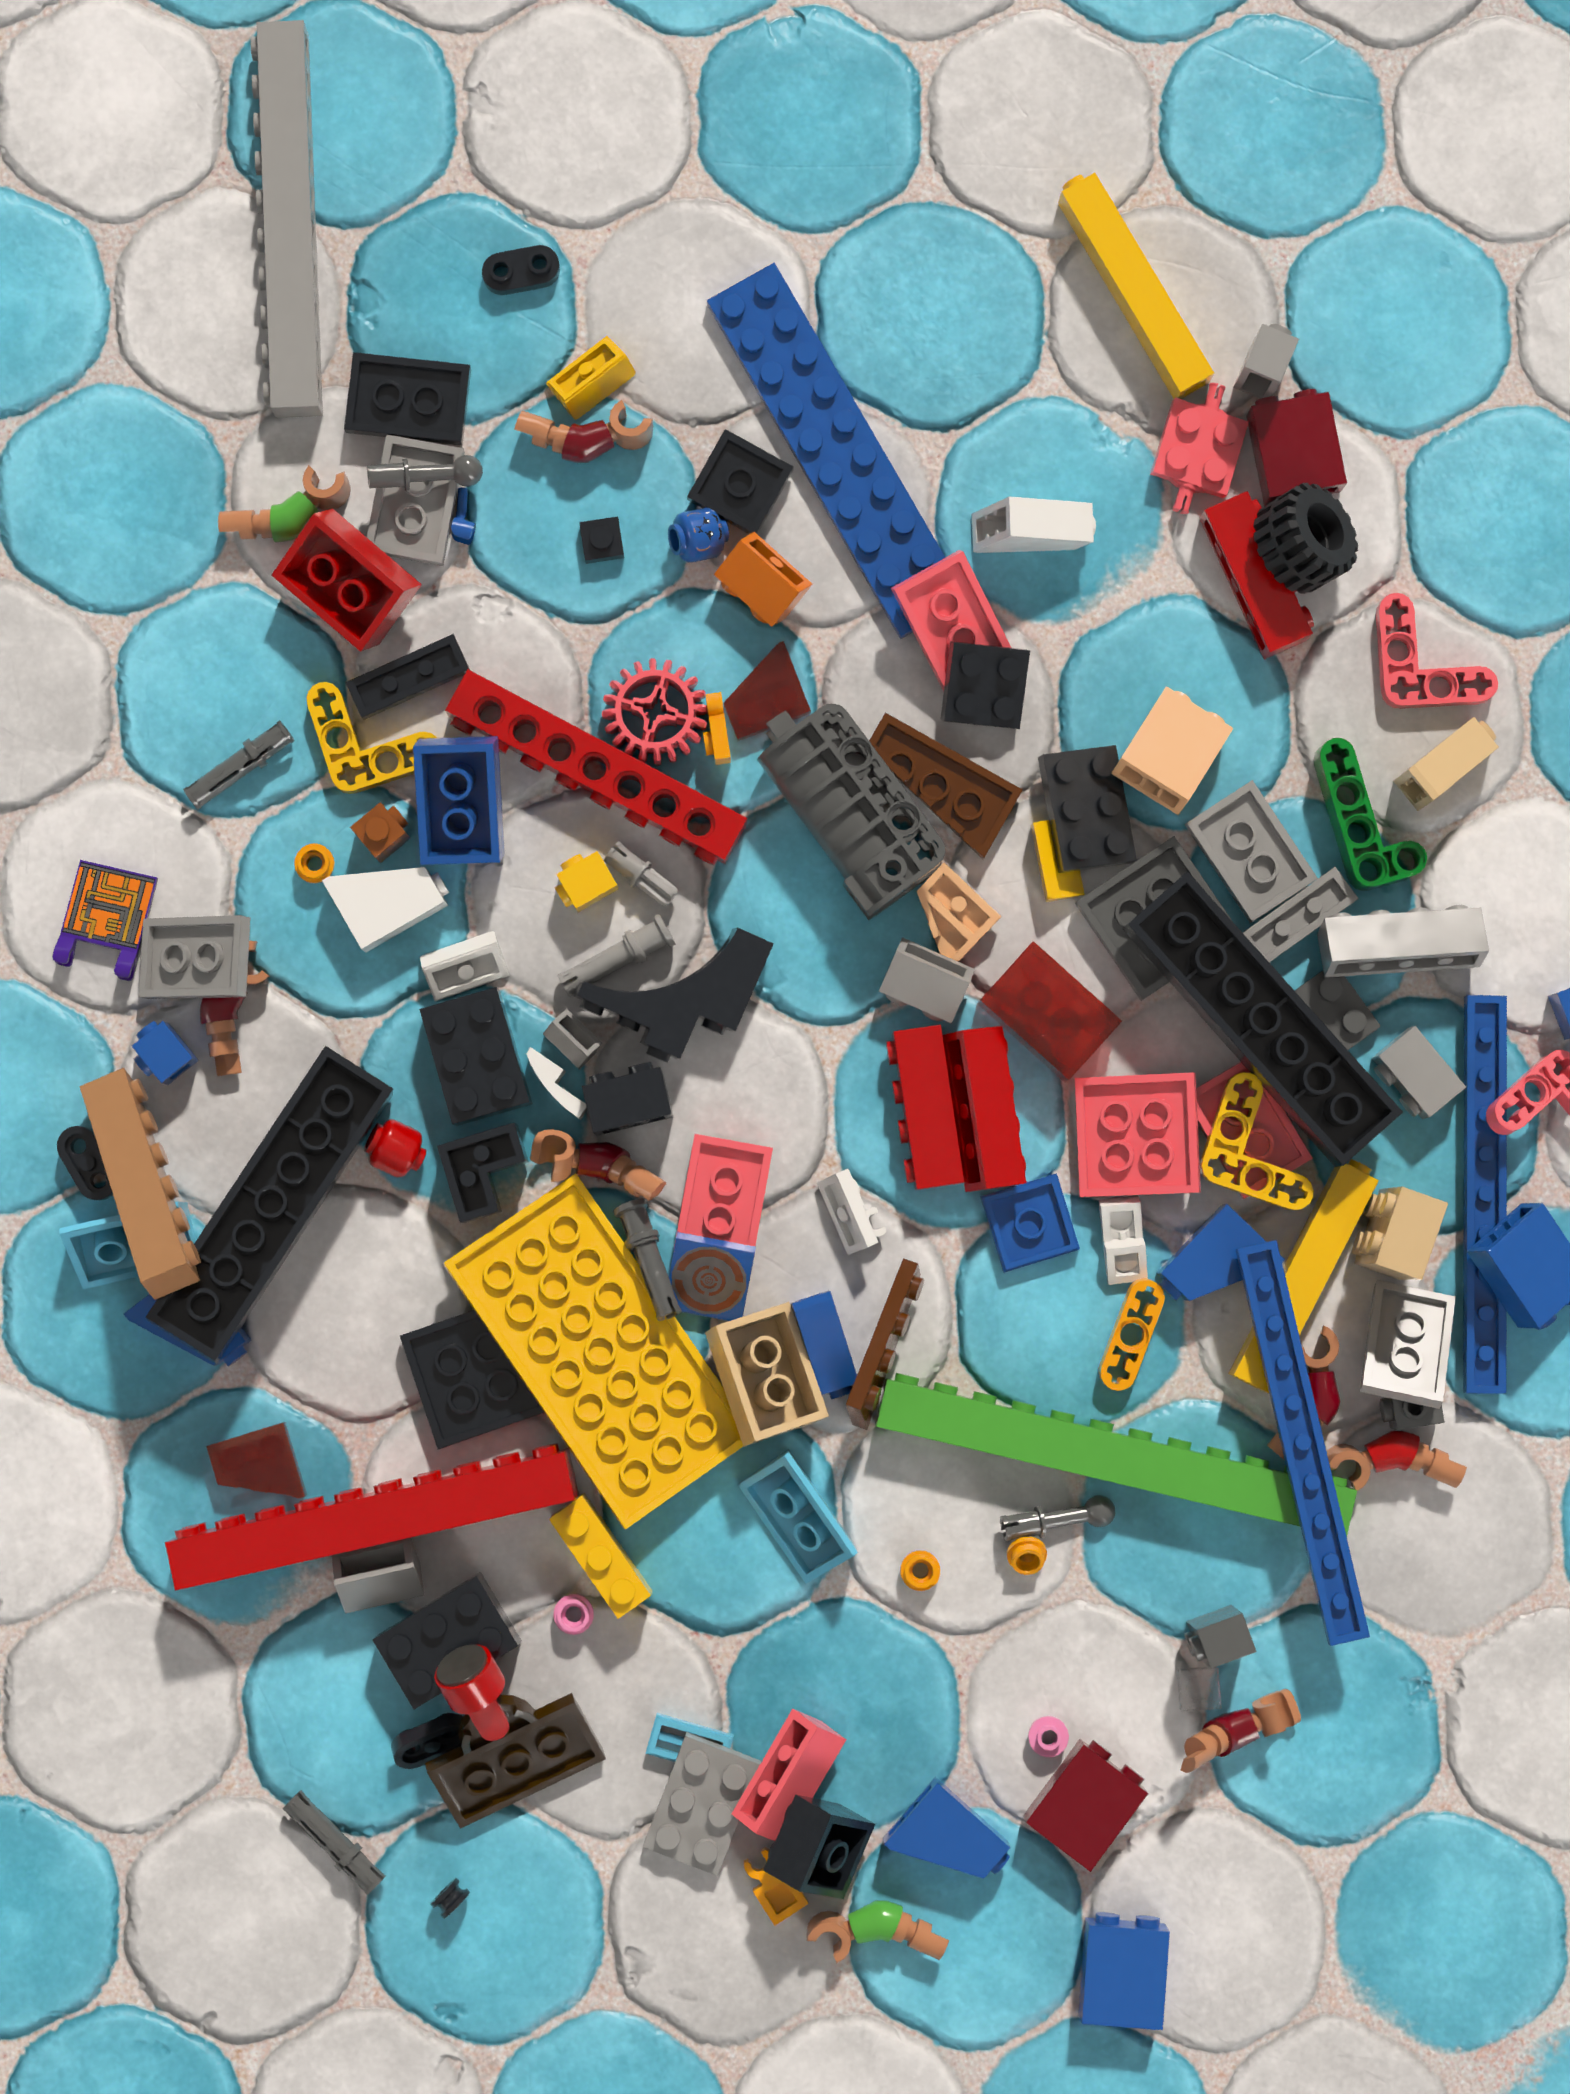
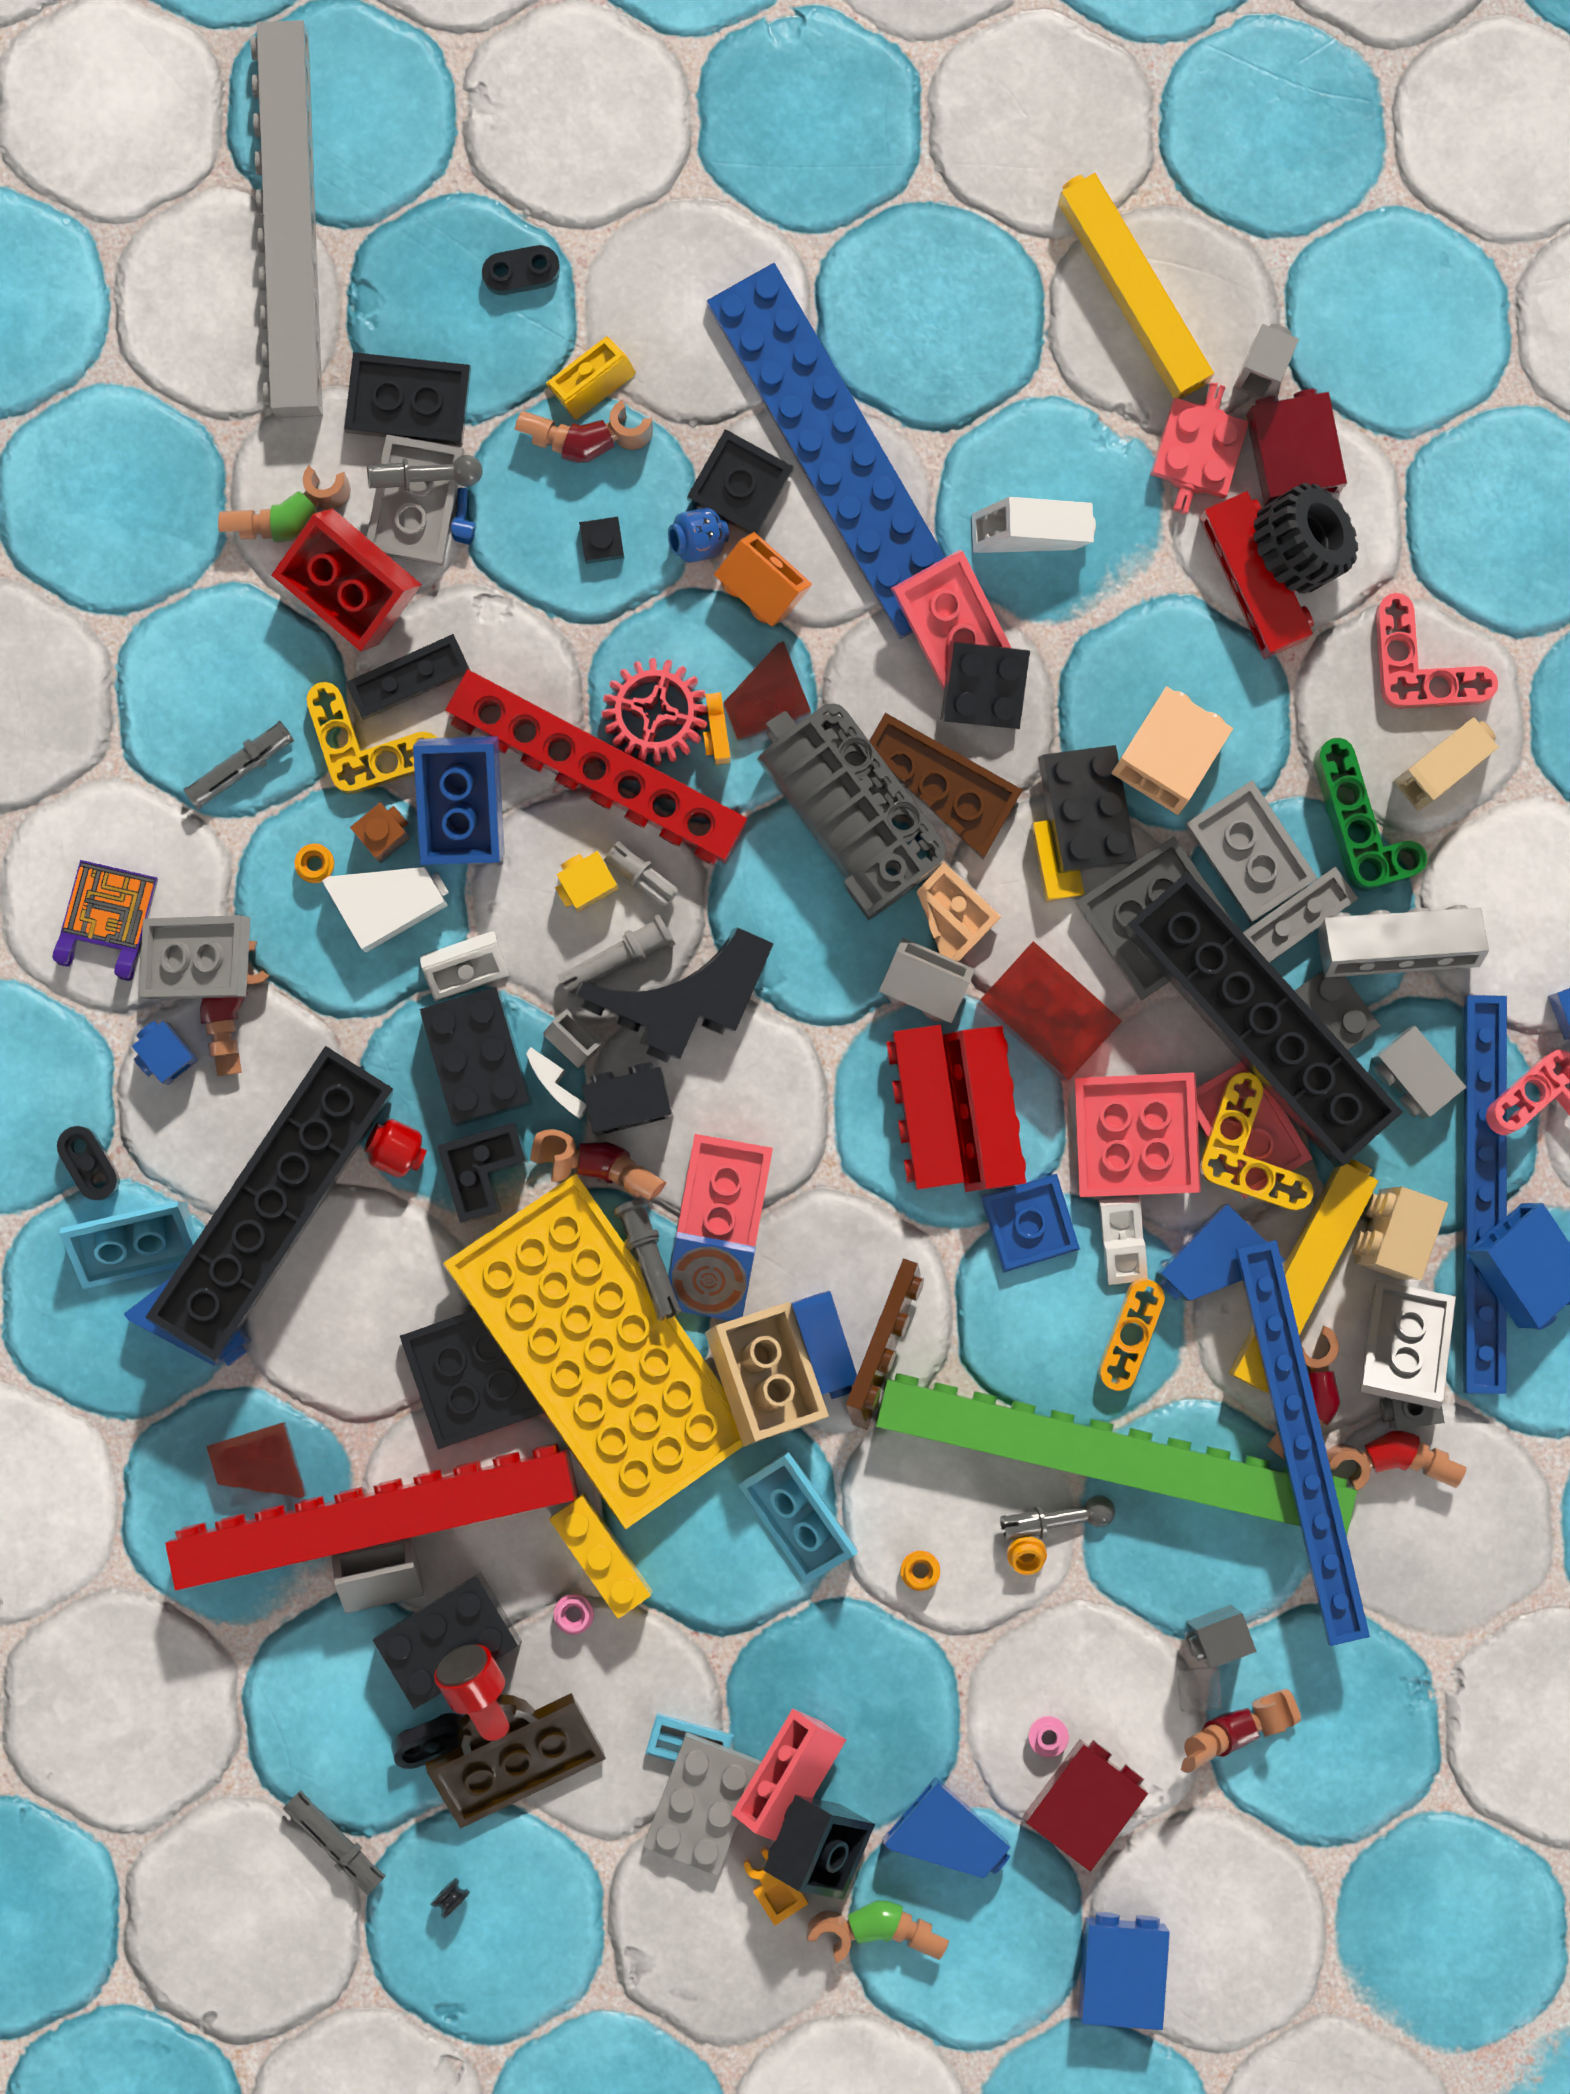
(140, 1184): medium nougat brick -> none
(847, 1212): white plate -> none

